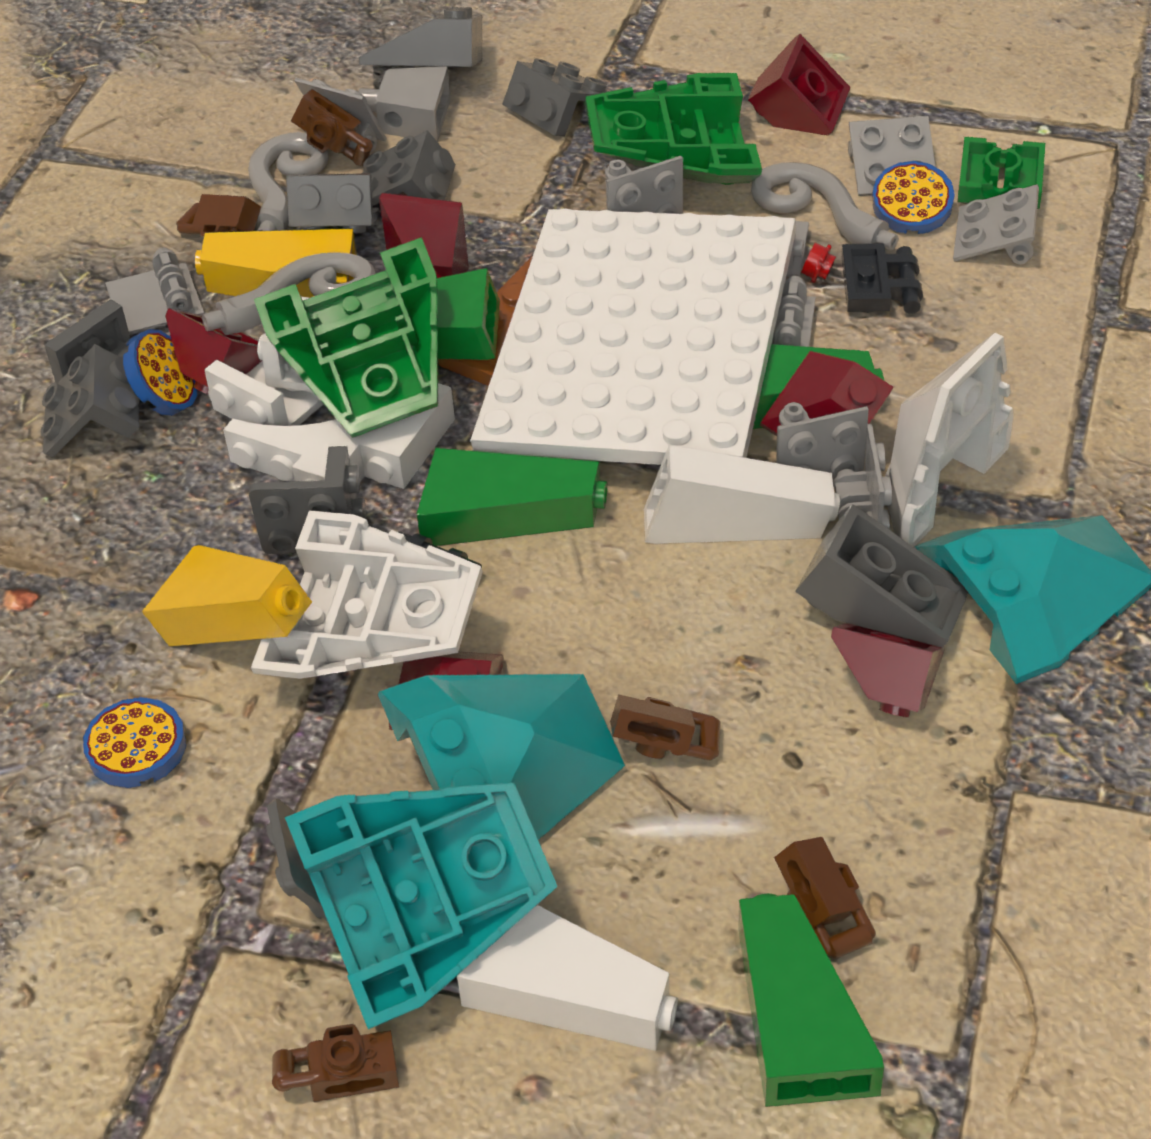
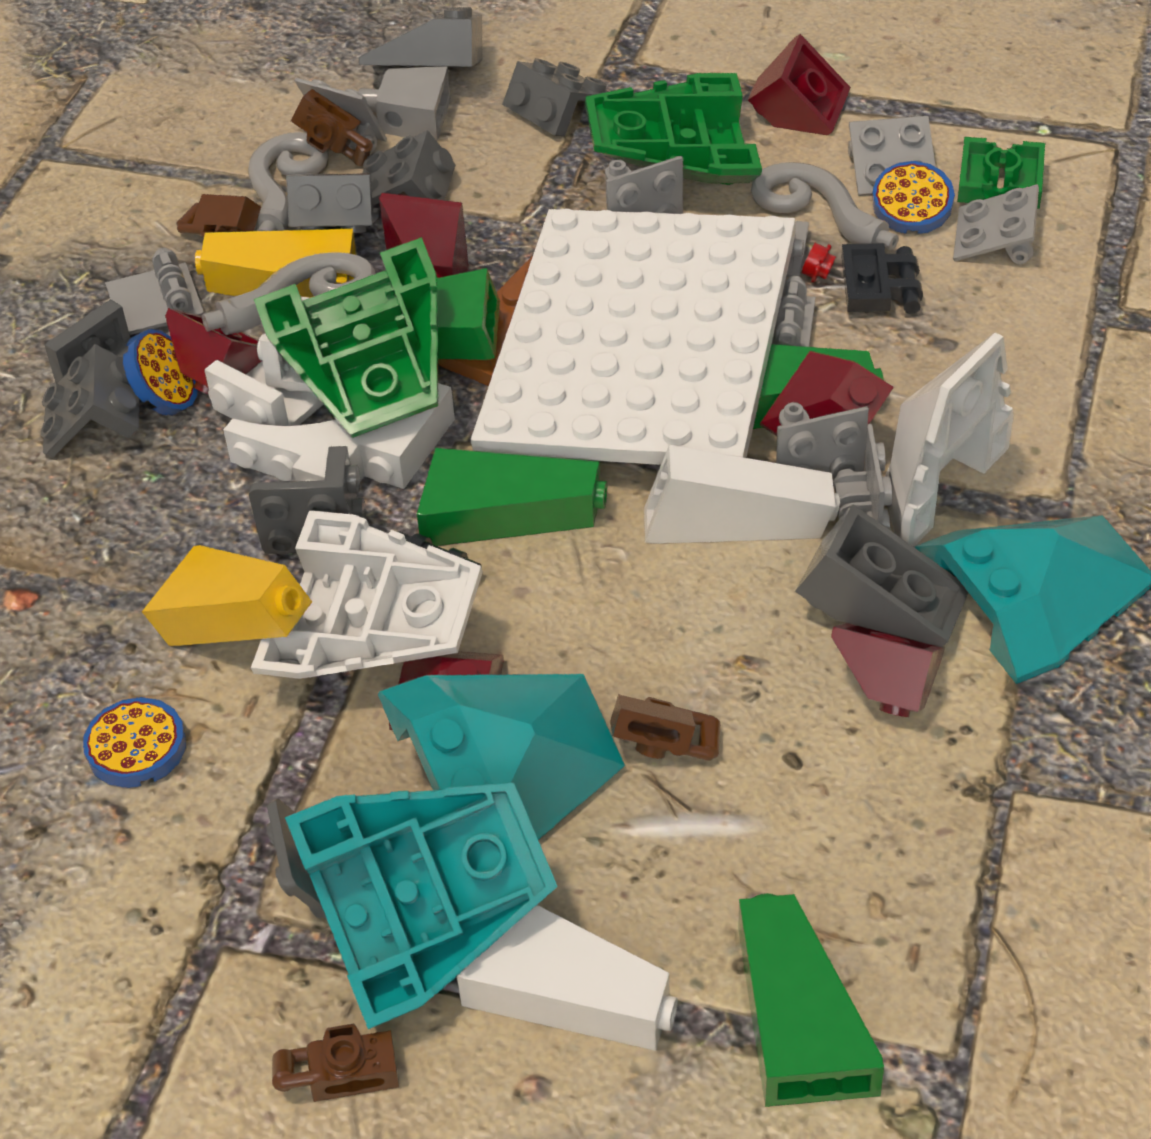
(825, 894): reddish brown piece -> none

